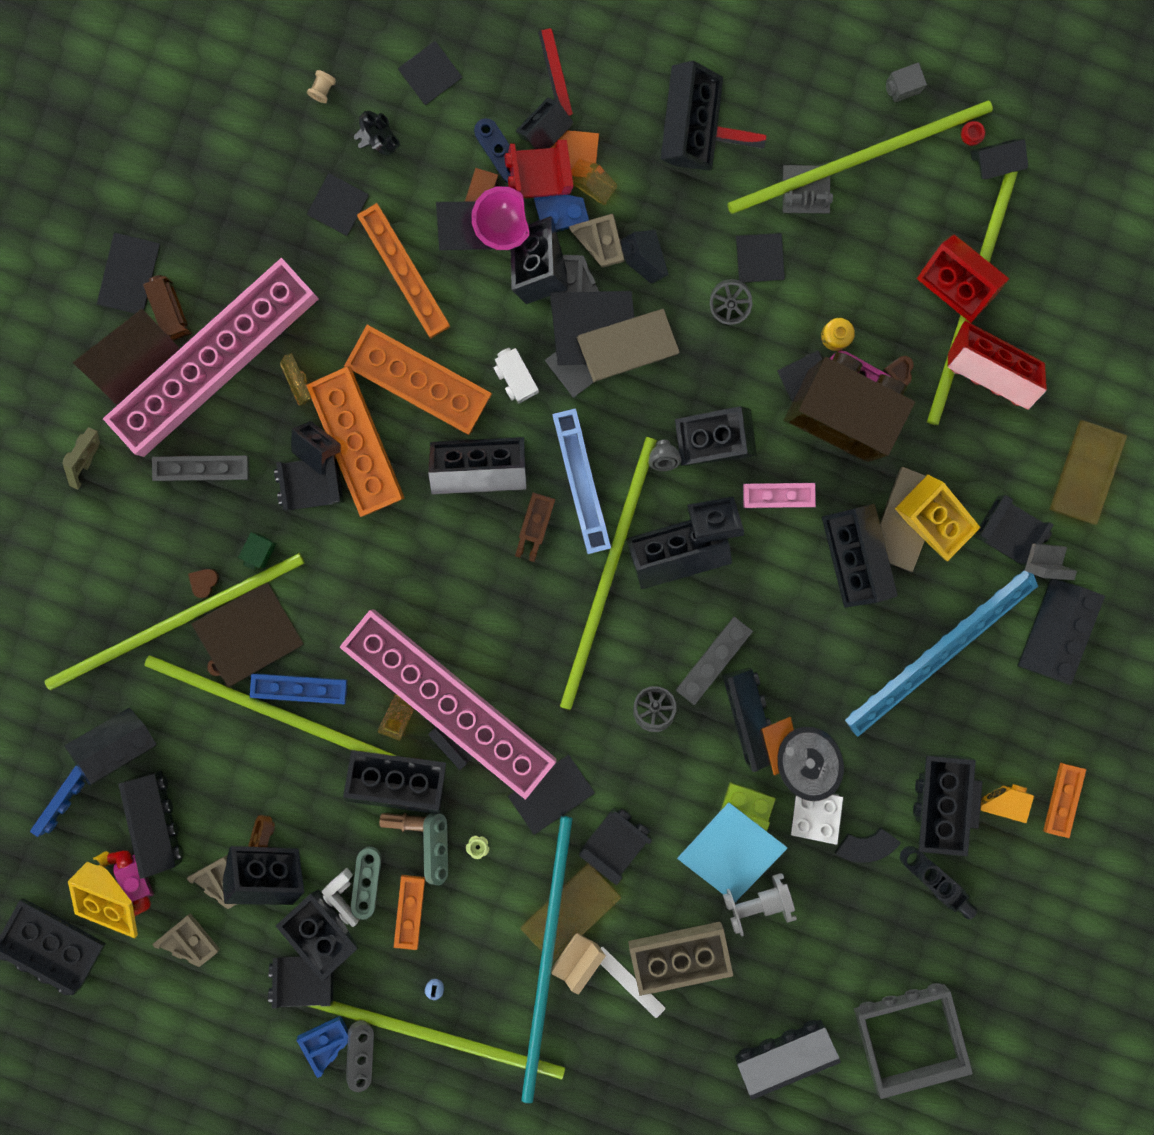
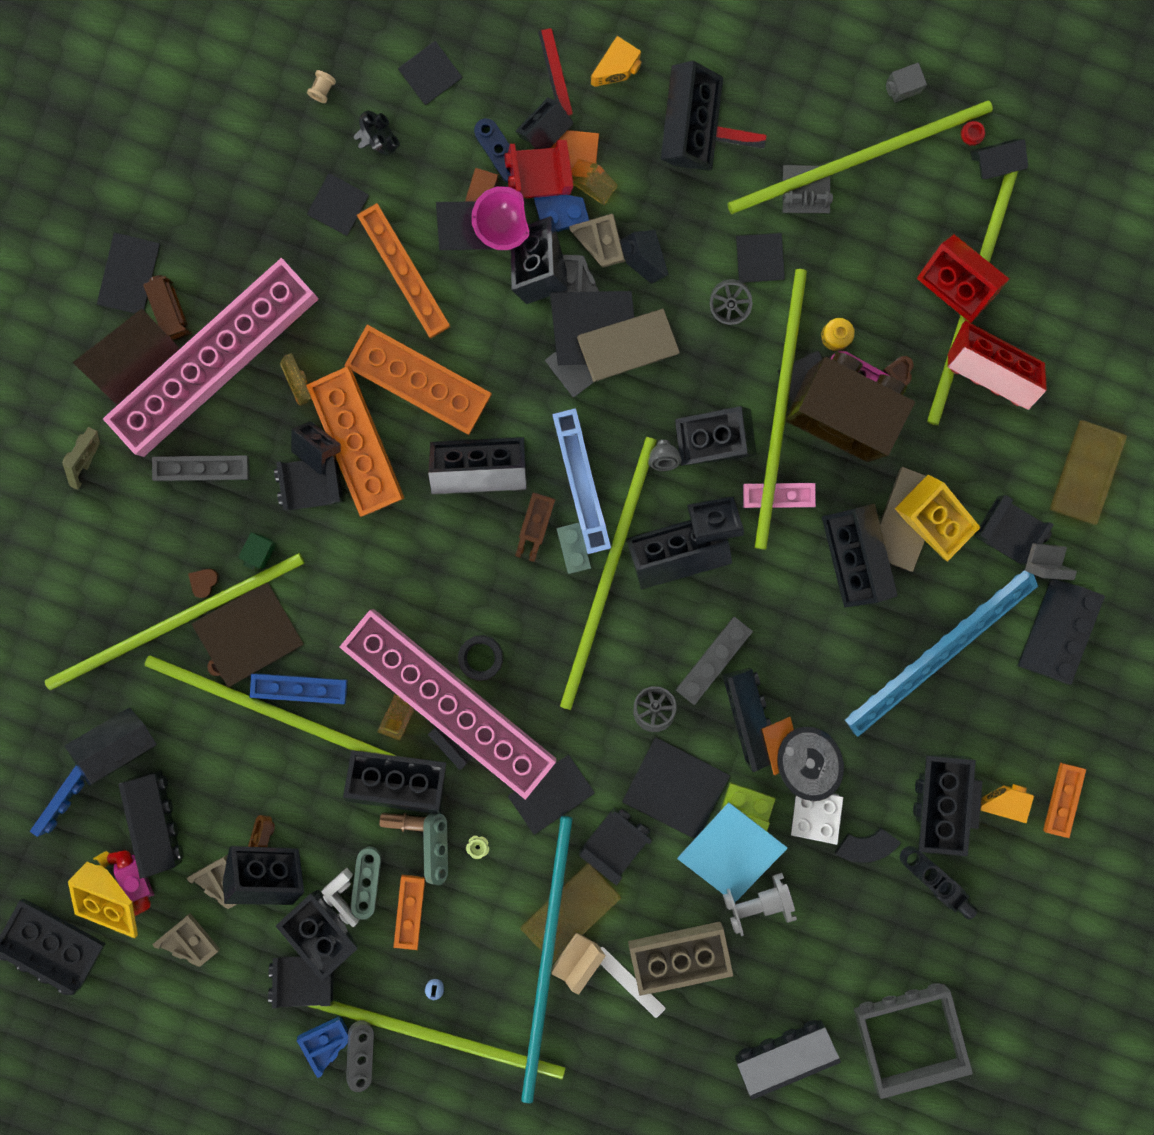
(484, 675): none -> black tyre
(516, 375): white brick -> none
(573, 548): none -> sand green plate
(617, 63): none -> light orange slope
(676, 788): none -> black piece
(780, 409): none -> lime piece

